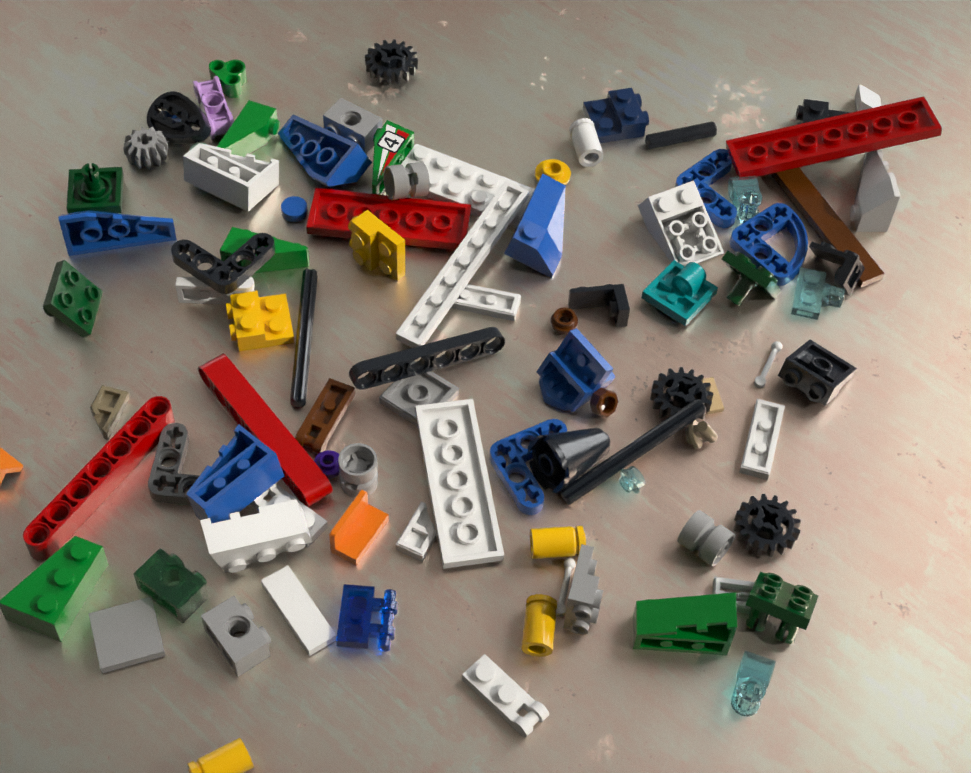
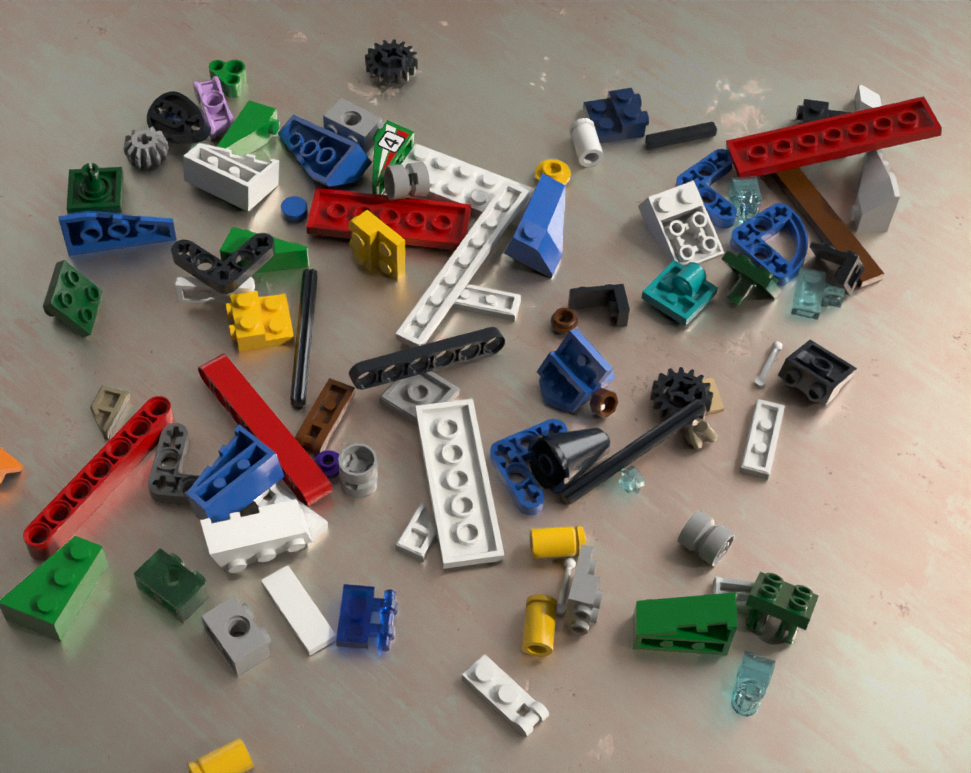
(126, 635): light grey tile -> none
(357, 529): orange panel -> none
(767, 525): black gear -> none

